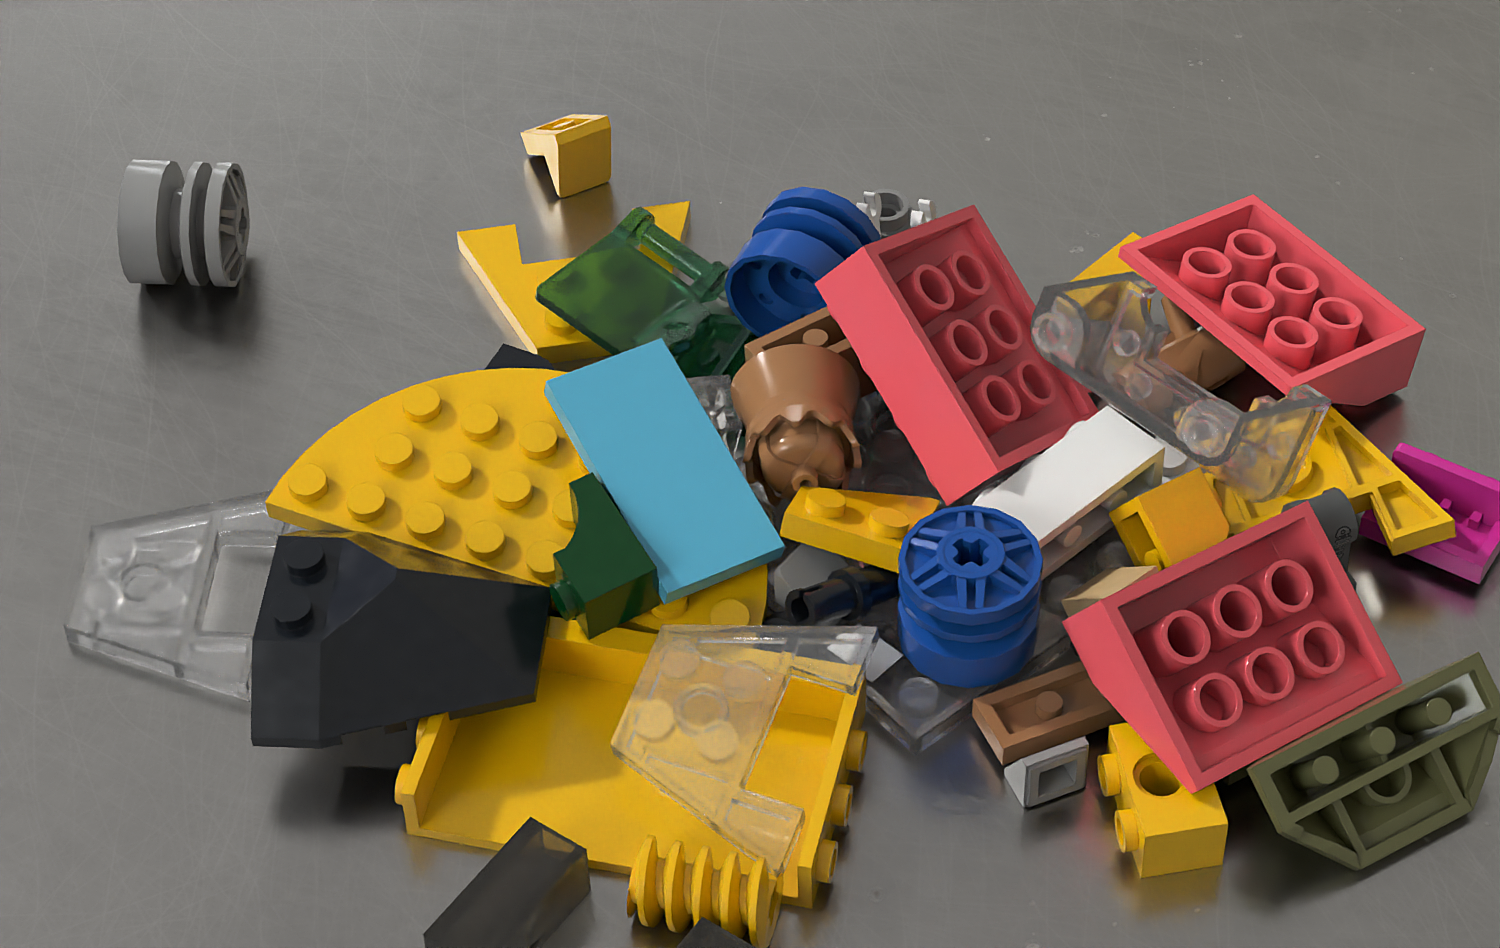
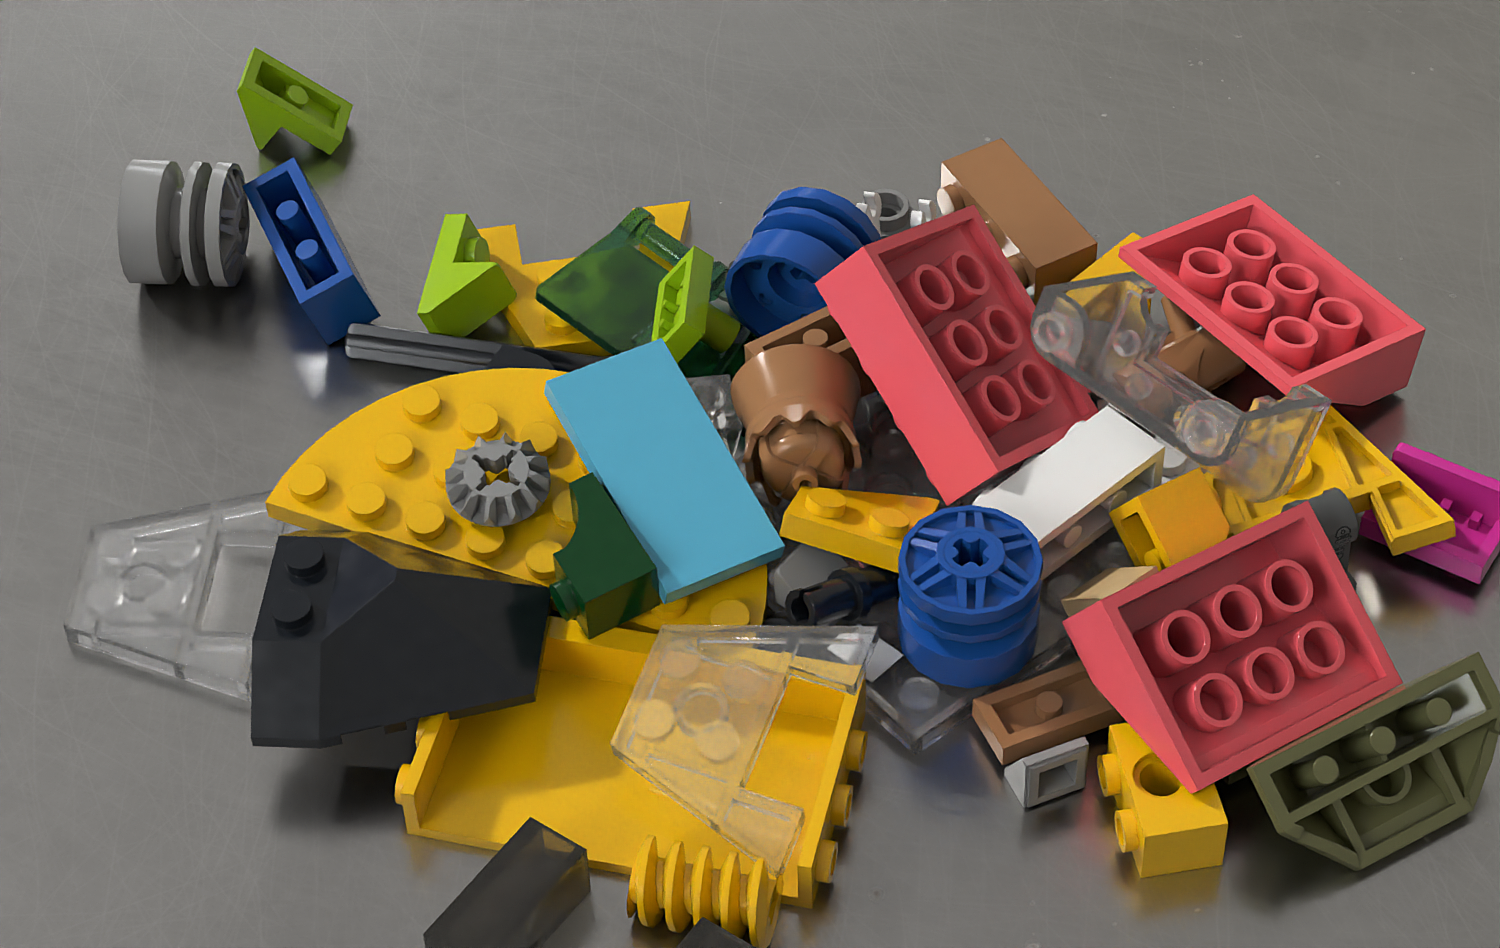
(284, 98): none -> lime slope
(310, 250): none -> blue brick
(442, 351): none -> black axle
(461, 282): none -> lime slope
(500, 502): none -> light grey gear
(575, 151): yellow slope -> none
(684, 308): none -> lime tile
(1021, 213): none -> medium nougat brick

